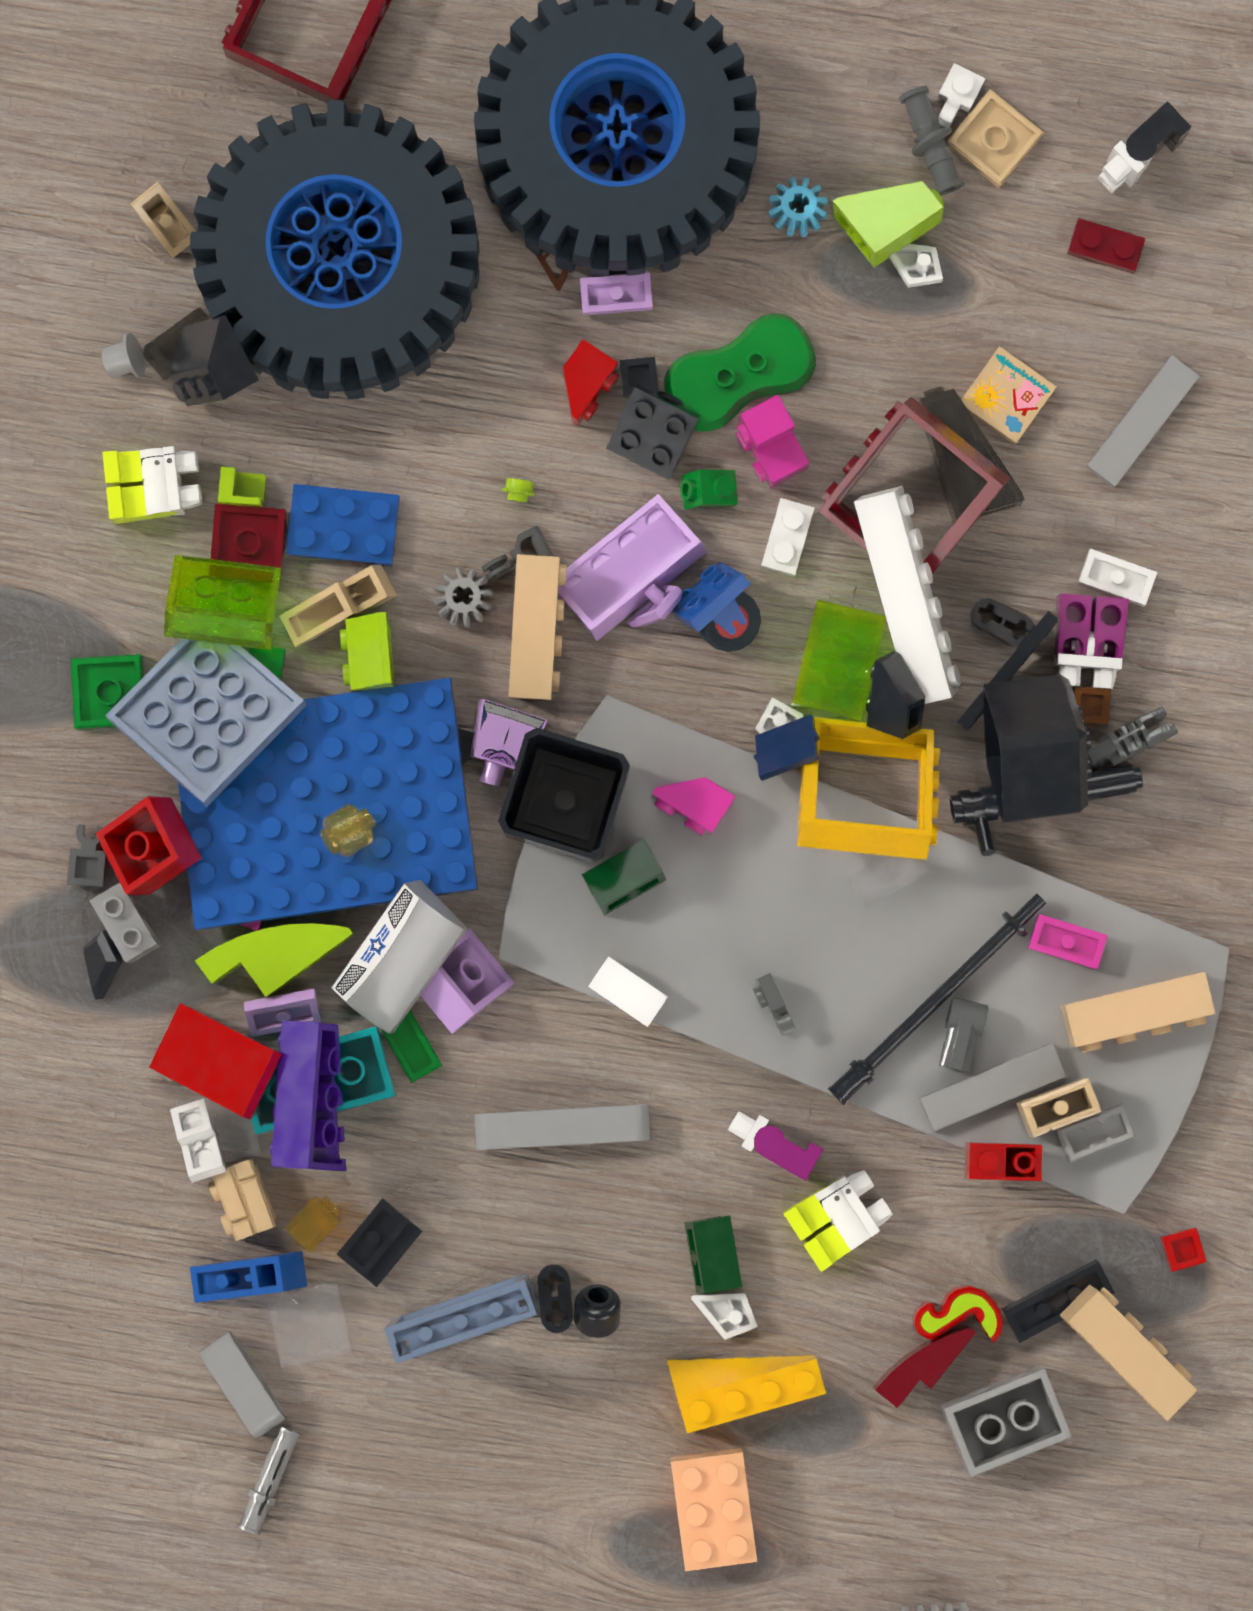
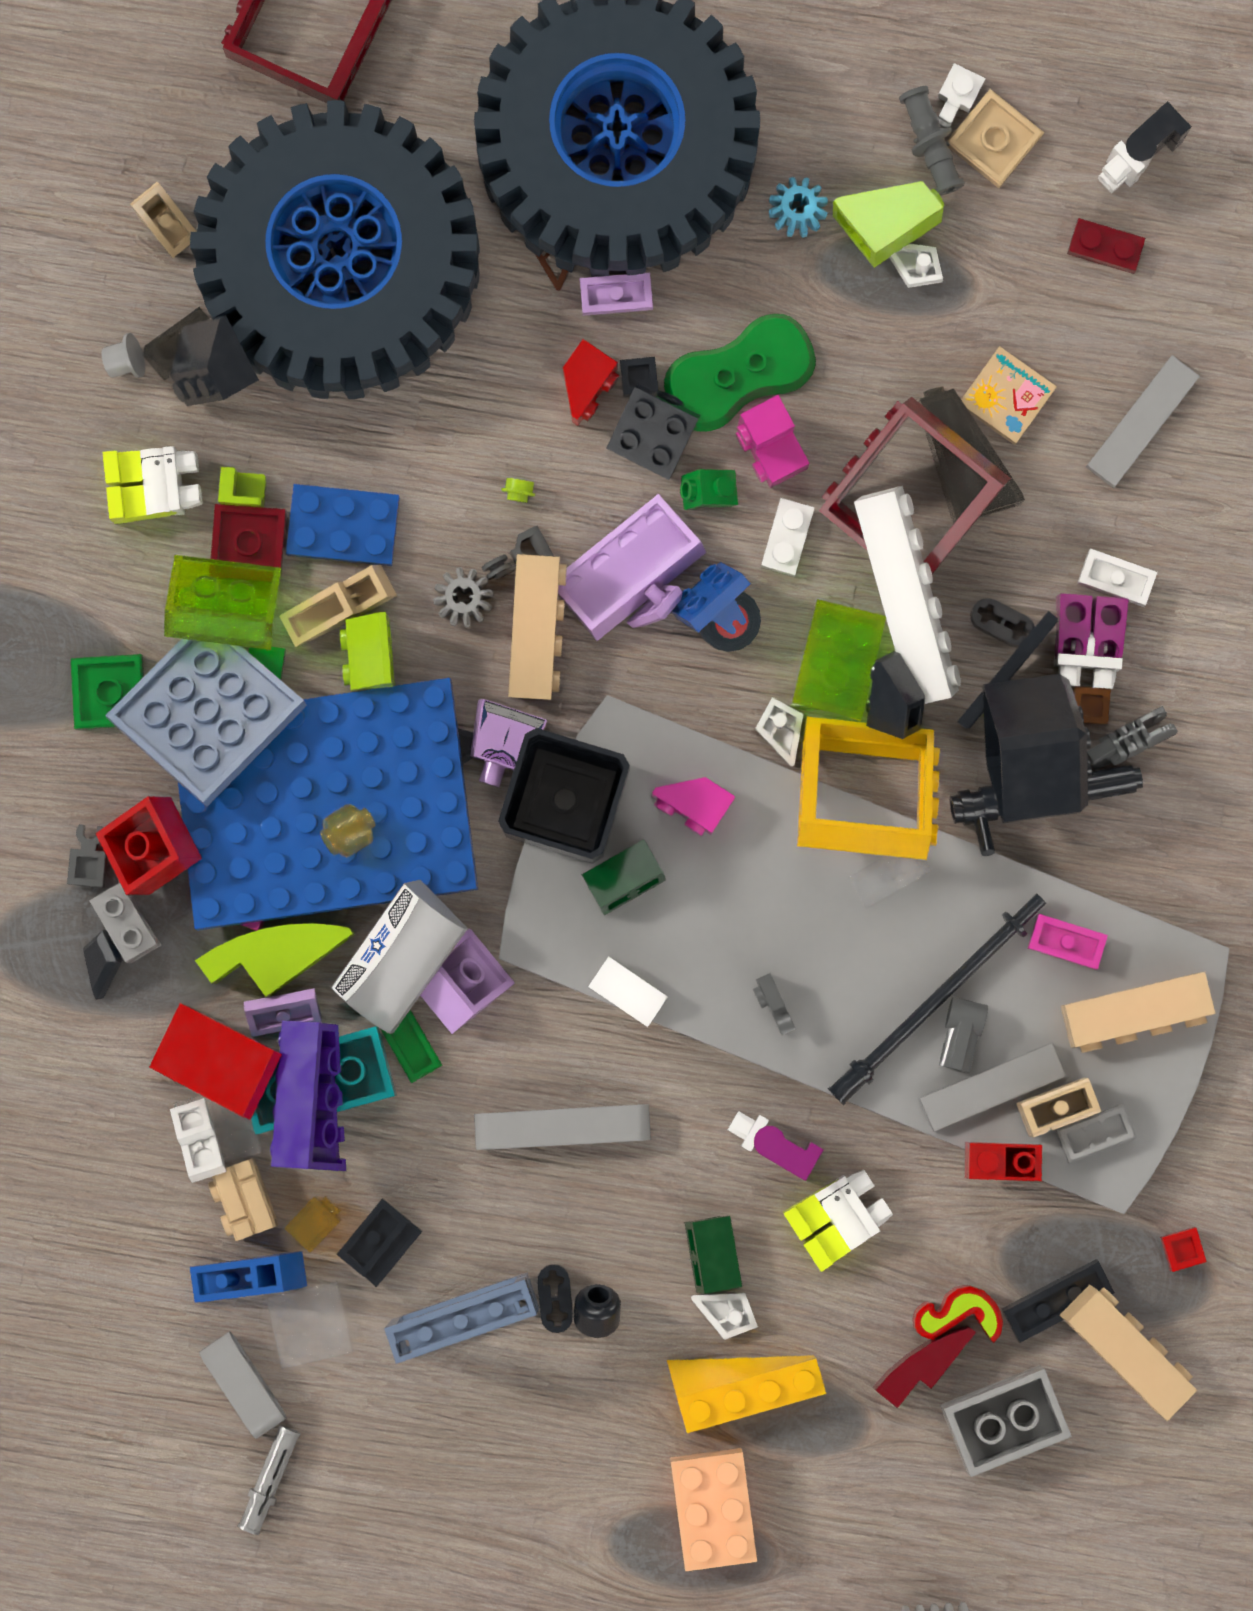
(786, 747): dark blue piece -> none

